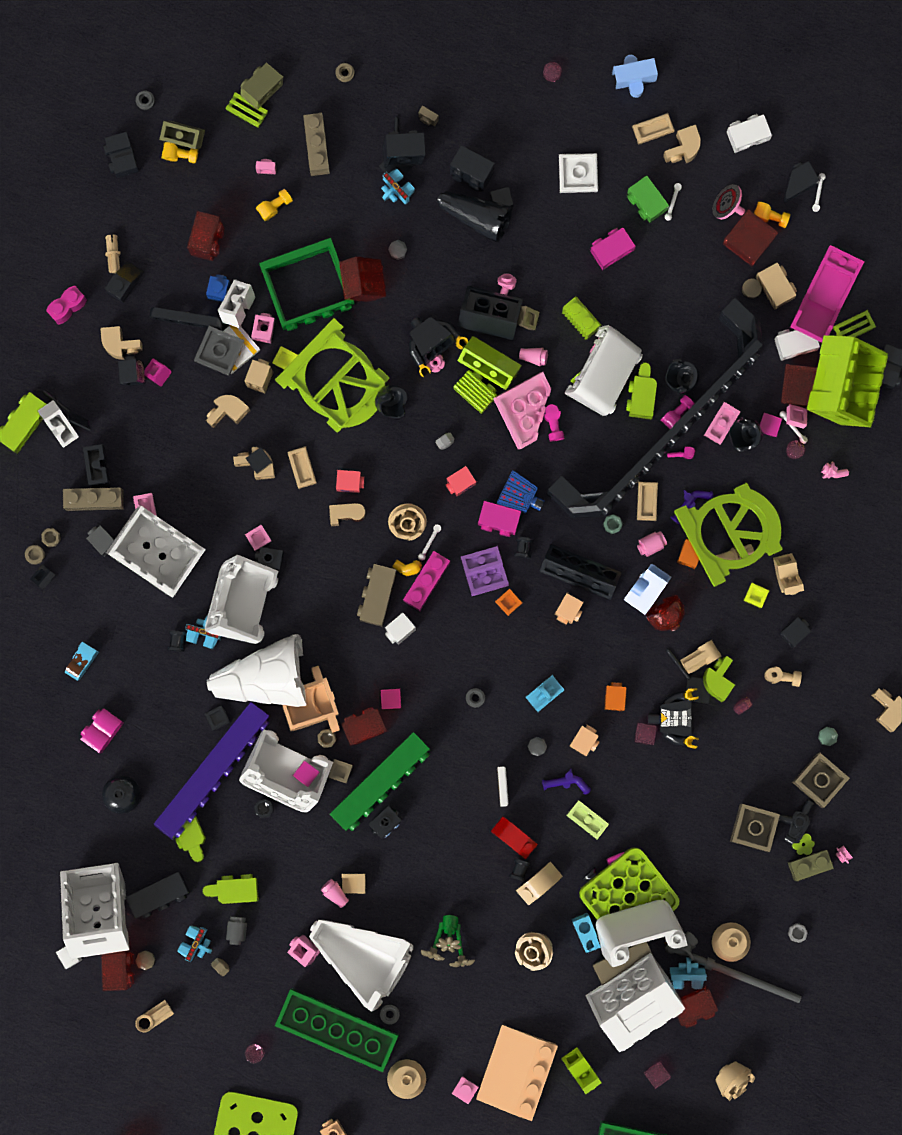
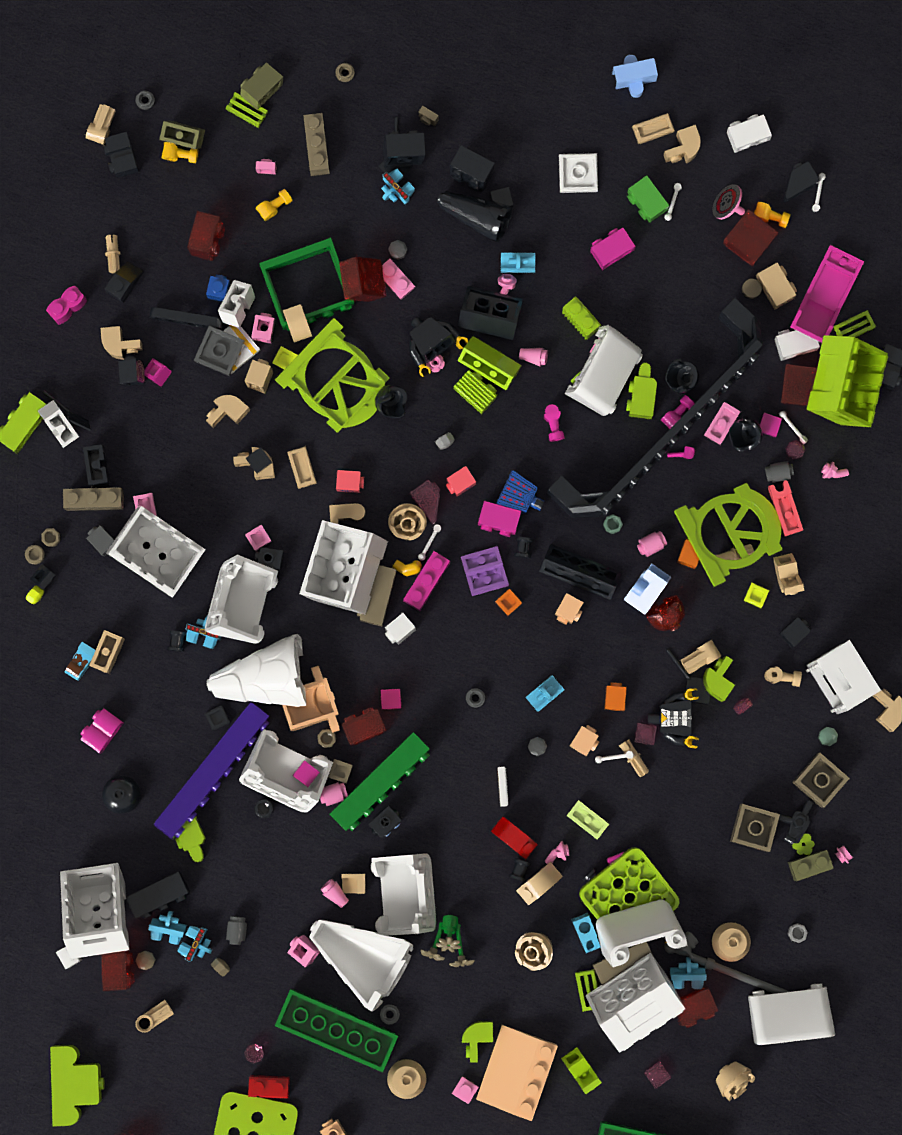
(35, 594): none -> neon yellow tile
(72, 1084): none -> lime brick
(99, 128): none -> tan piece
(107, 652): none -> tan brick
(169, 926): none -> medium azure hips
(234, 890): lime hinge -> none
(268, 1086): none -> red brick
(297, 323): none -> tan brick
(330, 565): none -> white container
(333, 794): none -> bright pink brick
(396, 279): none -> bright pink plate
(405, 894): none -> white windscreen
(427, 499): none -> clear pink slope
(477, 1032): none -> lime brick
(517, 262): none -> medium azure hips
(524, 408): bright pink plate -> none
(528, 318): dark tan plate -> none
(552, 71): clear pink tile -> none
(561, 852): none -> bright pink plate
(566, 781): dark purple piece -> none
(585, 973): none -> lime tile
(629, 754): none -> white hinge
(636, 761): none -> tan axle
(647, 501): tan tile -> none
(690, 498): dark purple piece -> none
(779, 472): none -> dark grey brick
(786, 509): none -> coral plate
(791, 1015): none -> white windscreen
(796, 416): bright pink plate -> none
(846, 675): none -> white container

